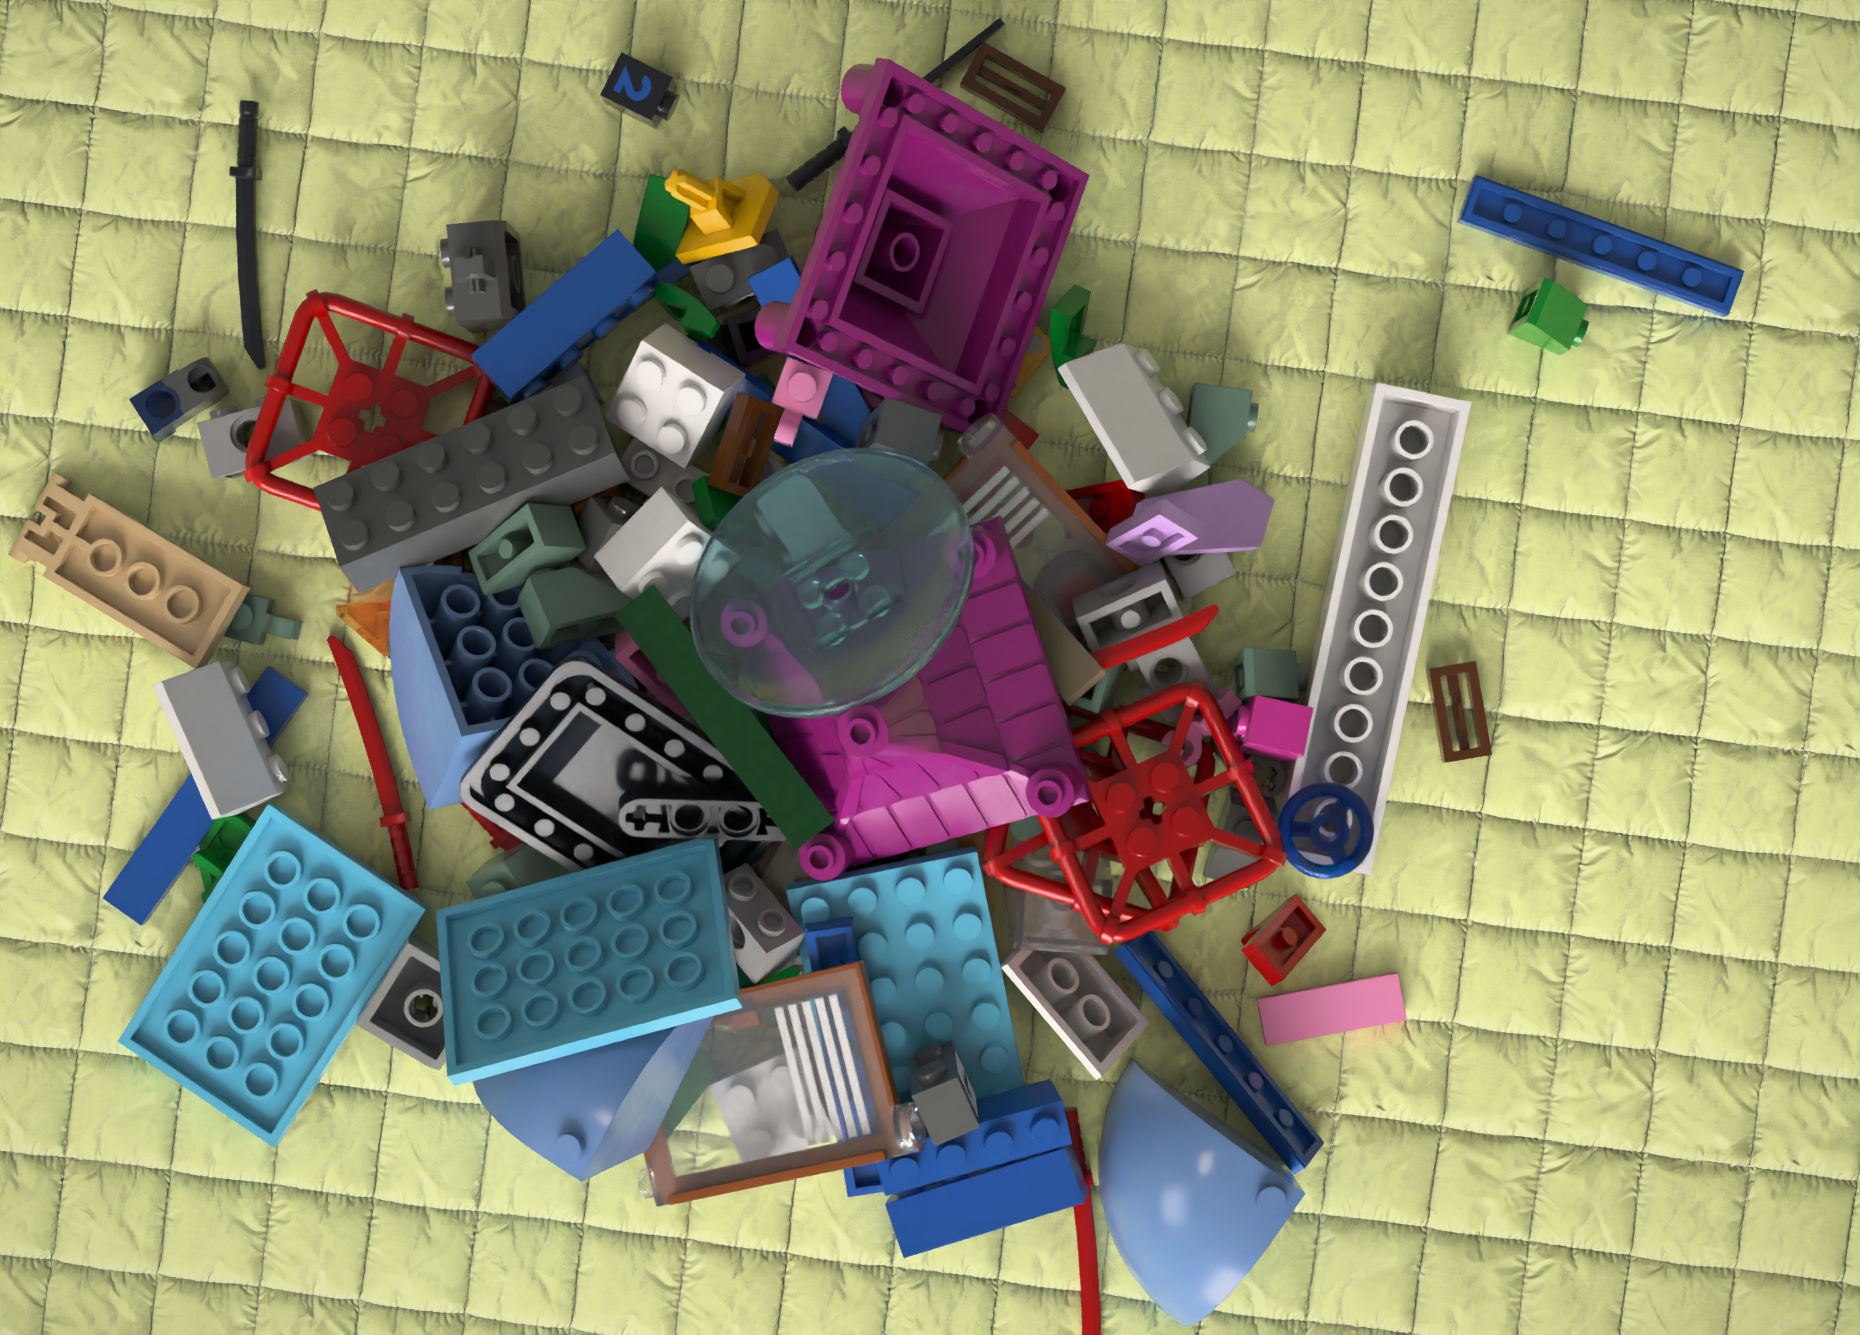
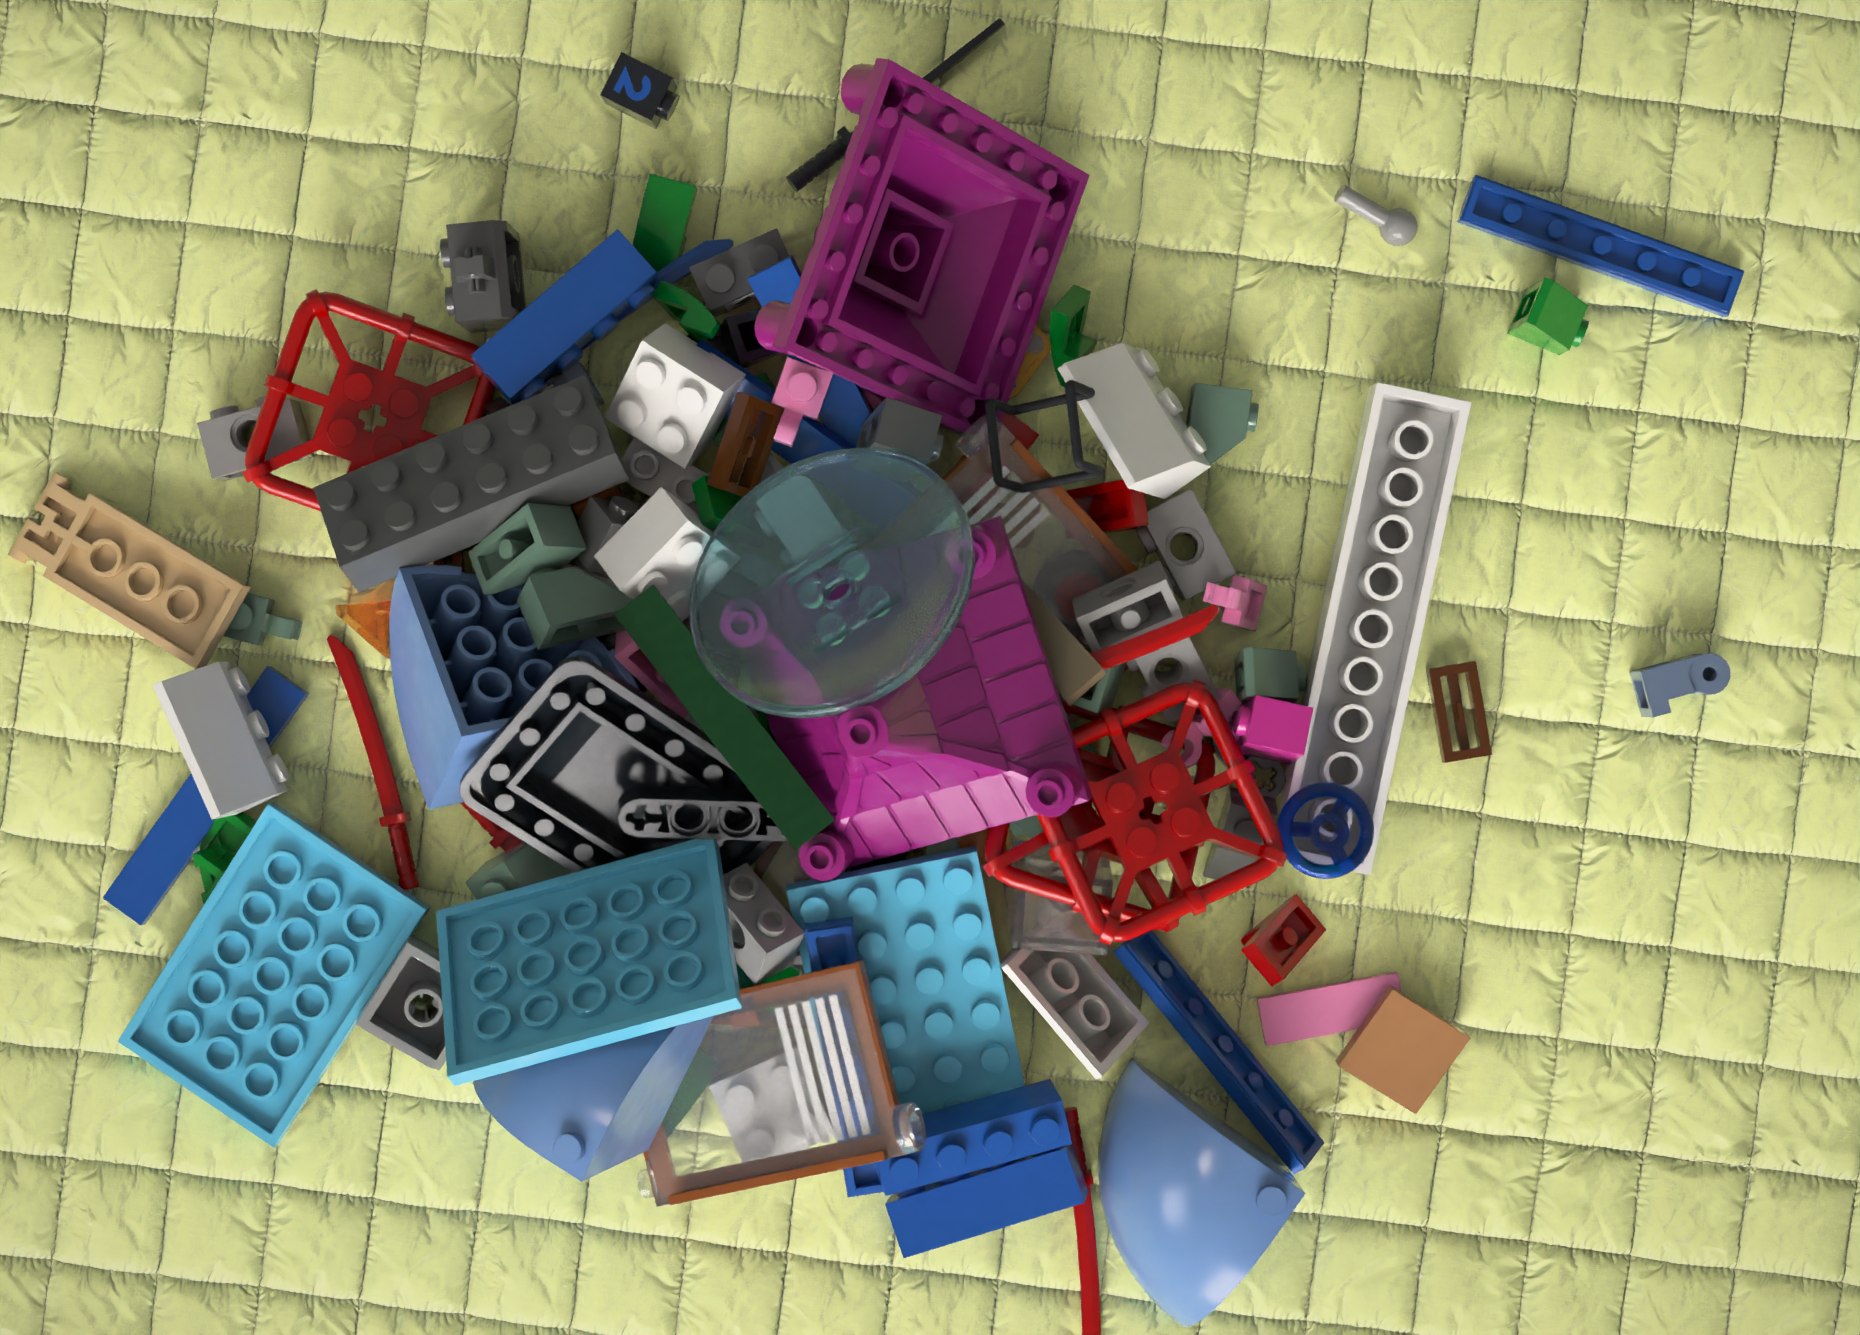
(179, 397): leg -> none
(246, 238): black sword -> none
(722, 213): yellow piece -> none
(943, 1092): dark grey brick -> none
(1047, 107): reddish brown tile -> none
(1074, 392): none -> black piece
(1194, 521): lavender piece -> none
(1239, 601): none -> bright pink plate
(1395, 225): none -> light grey bar
(1402, 1049): none -> medium nougat tile
(1678, 677): none -> sand blue leg

